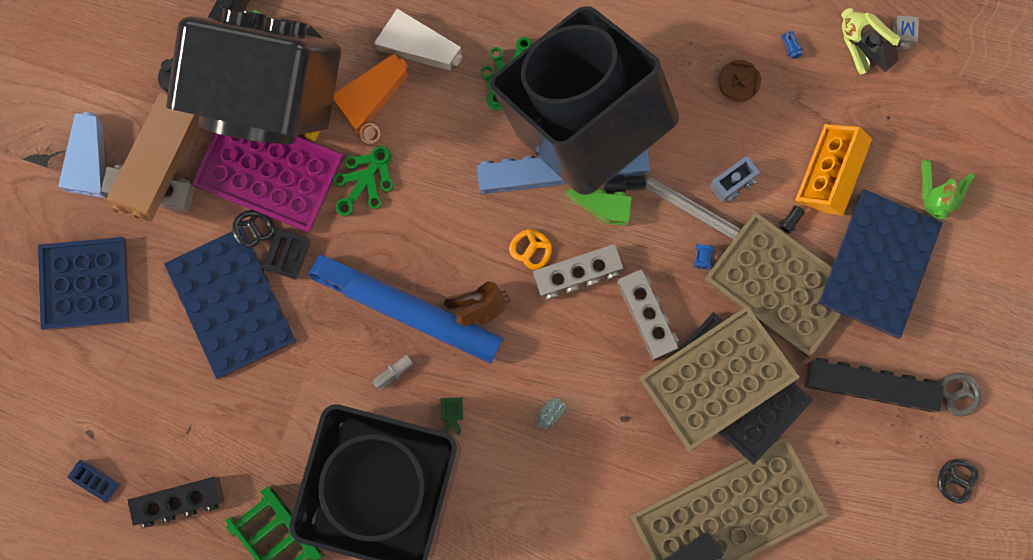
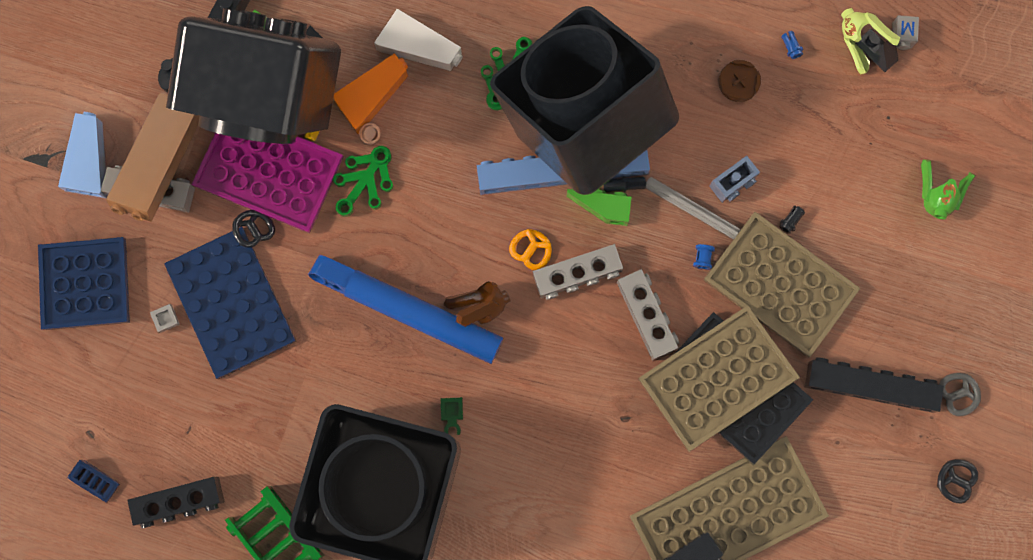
(164, 318): none -> light grey plate
(292, 255): black plate -> none
(393, 372): light grey axle -> none
(551, 413): clear light blue brick -> none
(834, 168): light orange slope -> none
(880, 264): dark blue plate -> none

